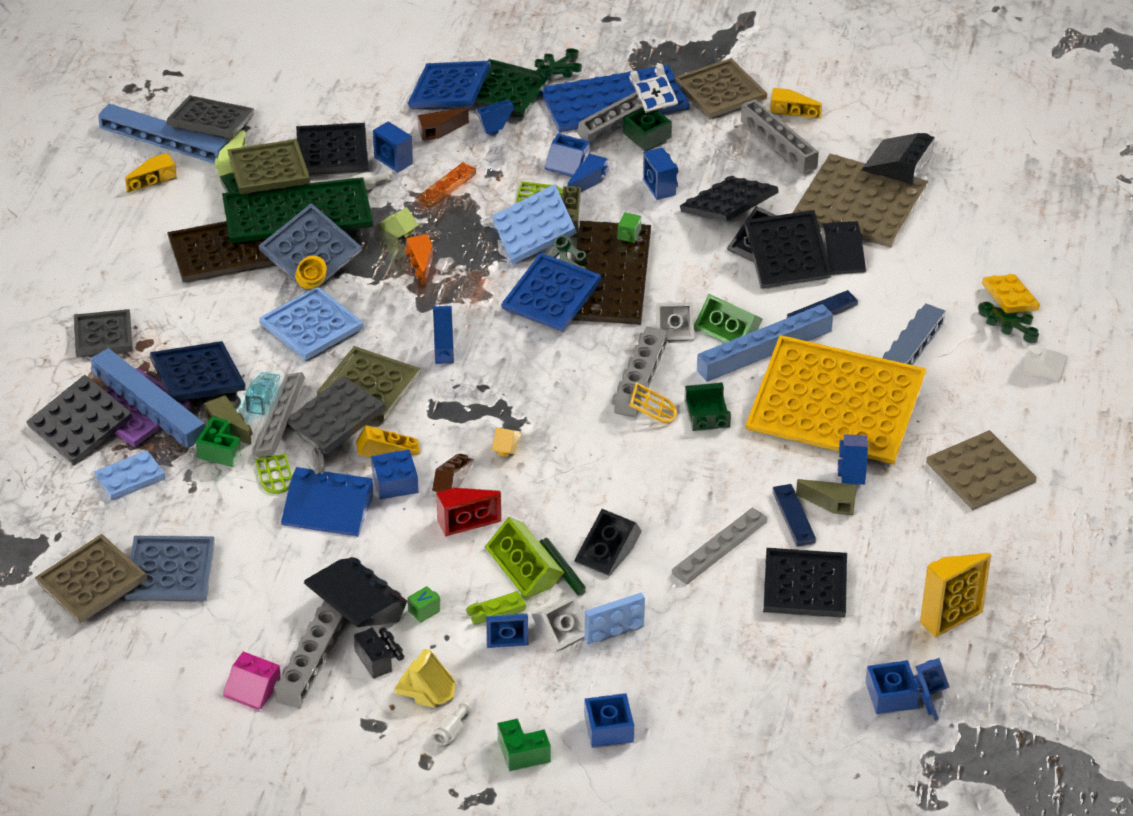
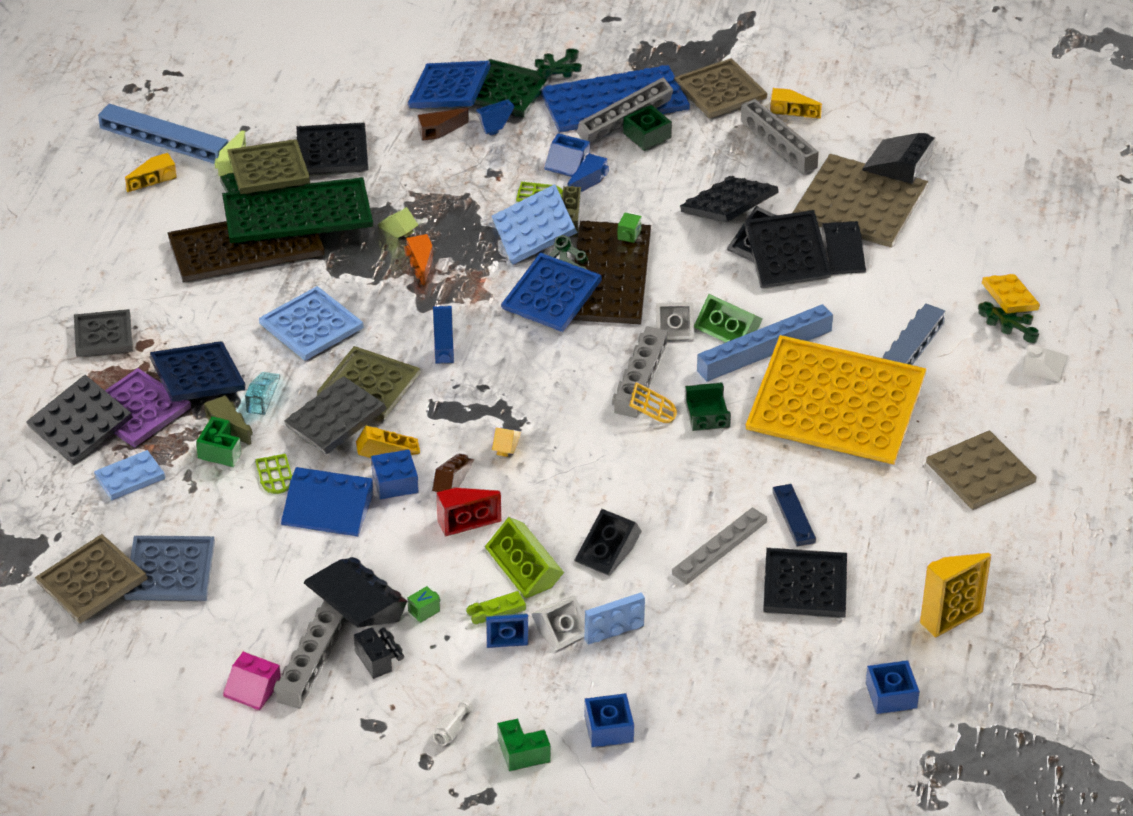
(147, 397): medium blue brick -> none
(210, 117): dark grey plate -> none
(279, 415): light grey plate -> none
(310, 235): sand blue plate -> none
(311, 272): yellow piece -> none
(318, 461): light grey axle -> none
(370, 180): white piece -> none
(393, 146): blue brick -> none
(427, 681): light yellow piece -> none
(446, 185): clear orange plate -> none
(569, 575): dark green axle -> none
(654, 92): white flag -> none
(660, 173): blue brick -> none
(834, 497): olive slope -> none
(835, 303): dark blue plate -> none
(854, 454): blue brick -> none
(930, 680): blue bracket -> none

